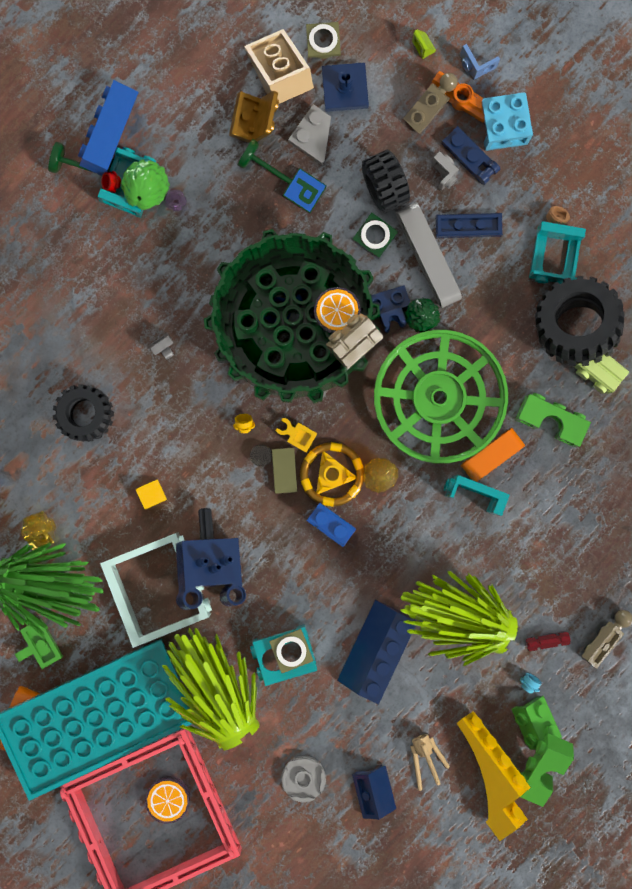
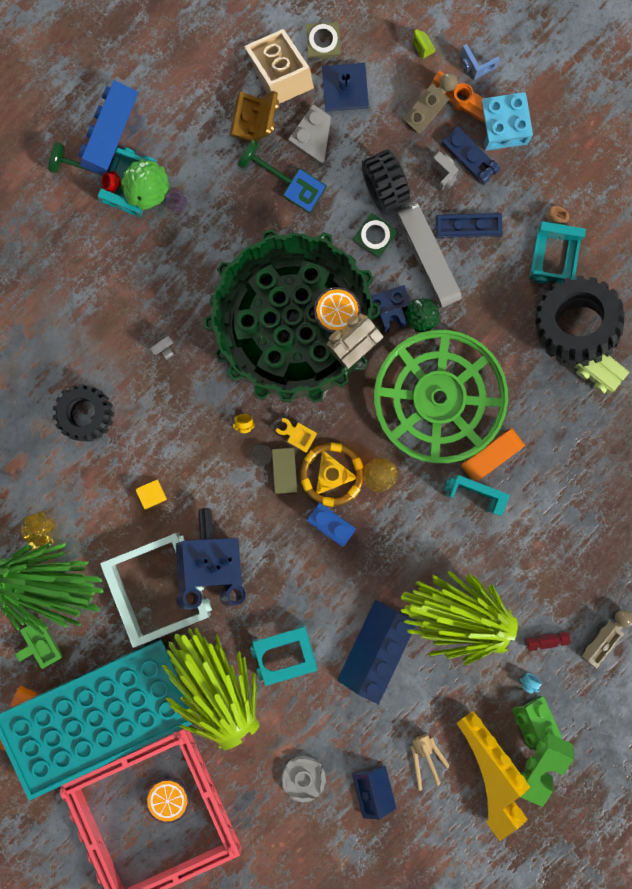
(295, 636): piece -> none
(571, 426): bright green arch -> none

